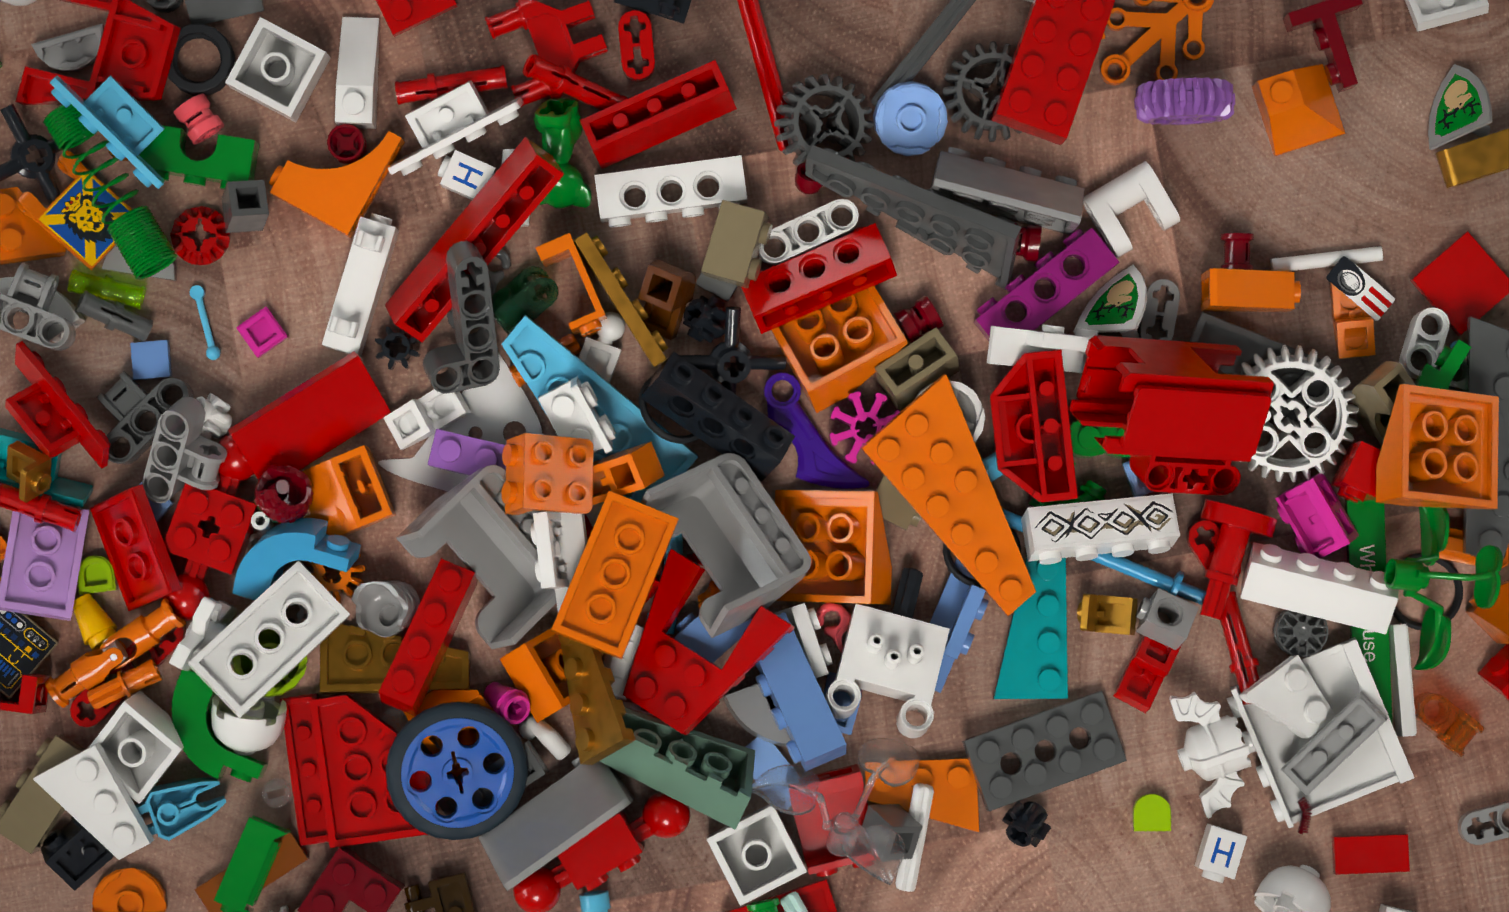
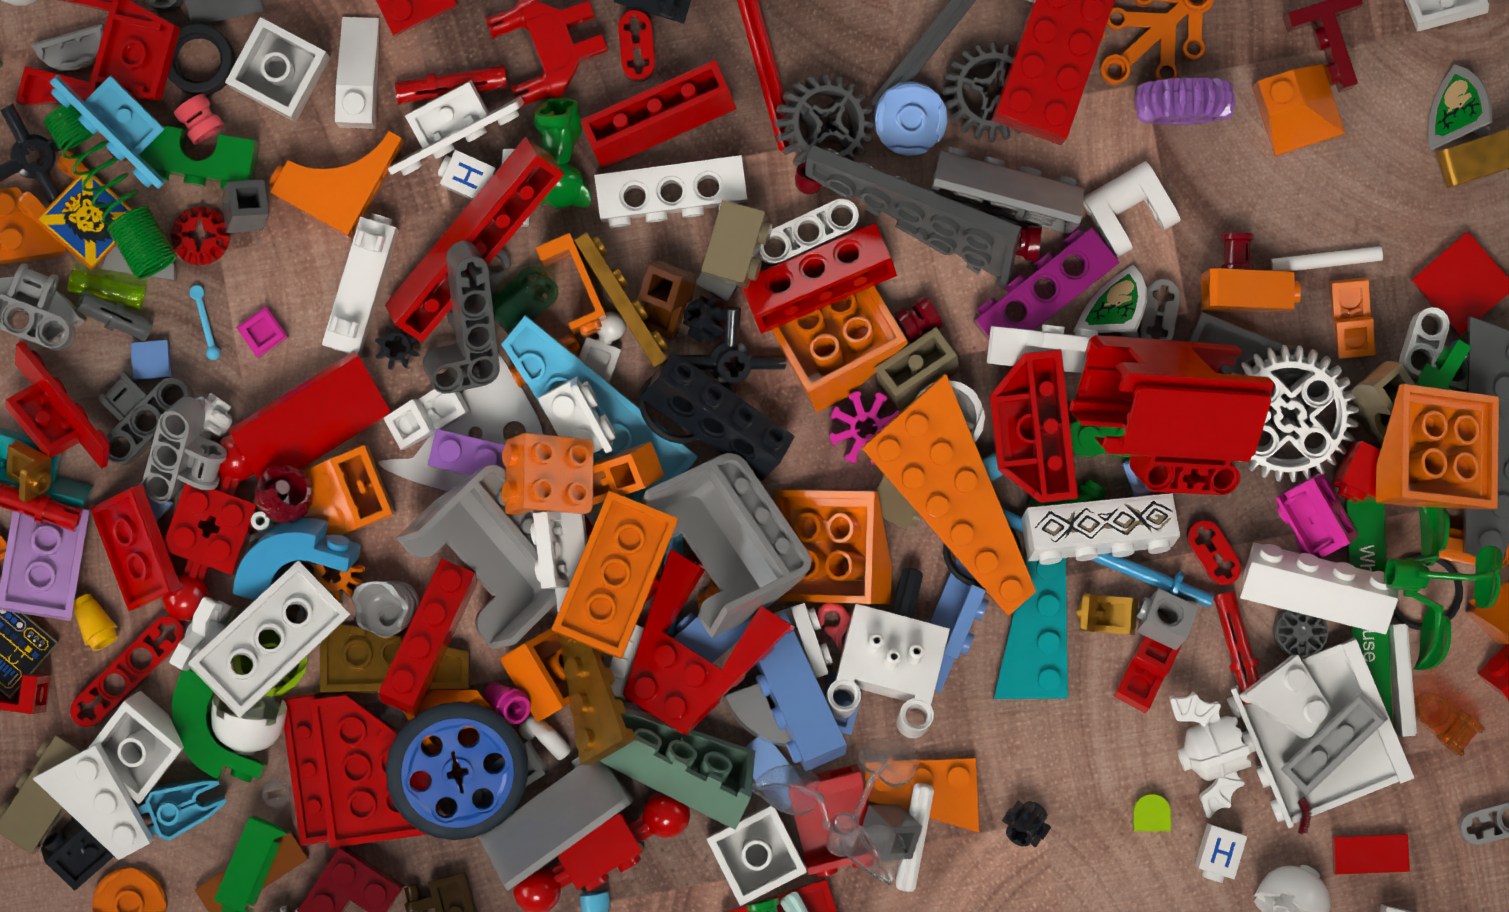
(95, 665): orange piece -> none
(96, 576): lime tile -> none
(125, 684): orange axle -> none
(343, 139): dark red wheel -> none
(562, 80): red pin -> none
(815, 458): dark purple piece -> none
(1021, 738): dark grey plate -> none
(1229, 550): red piece -> none
(1360, 288): sticker -> none

